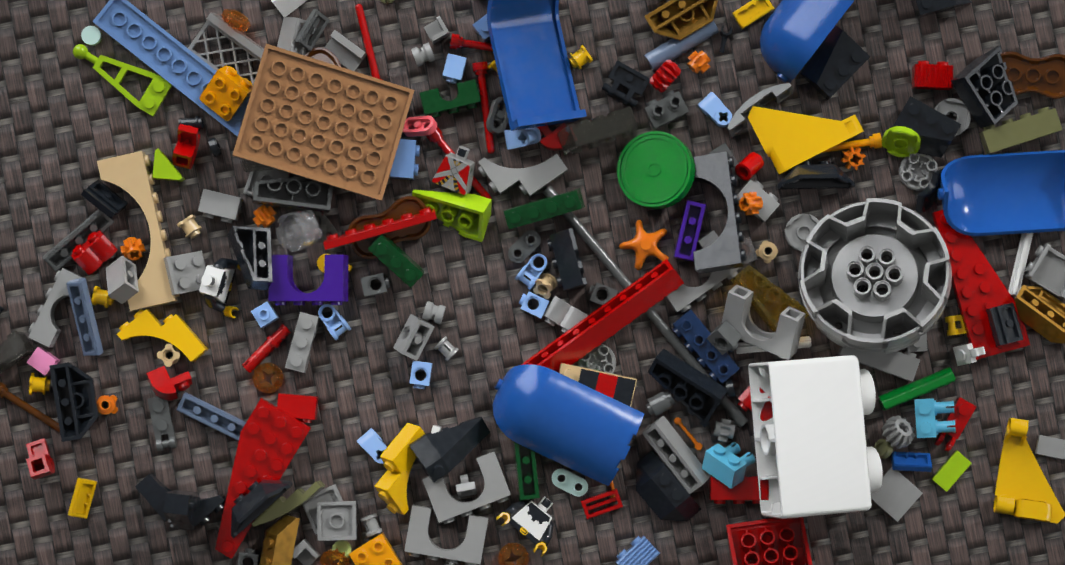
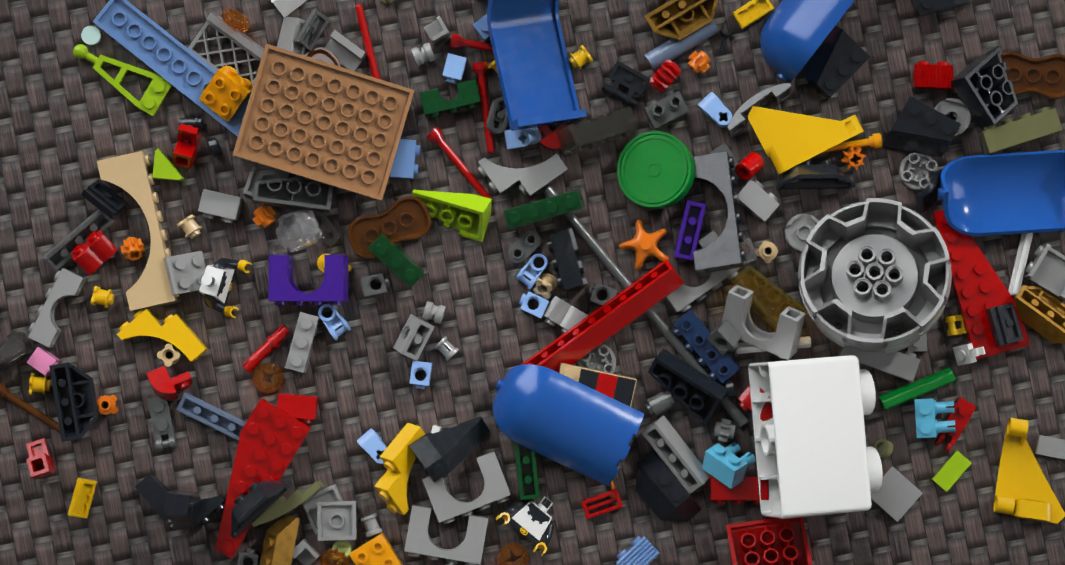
(84, 317): sand blue brick -> none
(121, 279): light grey brick -> none
(253, 255): black wedge -> none
(265, 314): light blue brick -> none
(372, 230): red plate -> none
(419, 126): coral plate -> none
(456, 171): torso -> none
(466, 488): light grey tile -> none
(569, 483): light aqua plate -> none
(698, 446): orange hinge -> none
(751, 203): orange gear -> none
(898, 432): light grey gear -> none
(901, 141): lime tile -> none
(911, 461): blue plate -> none

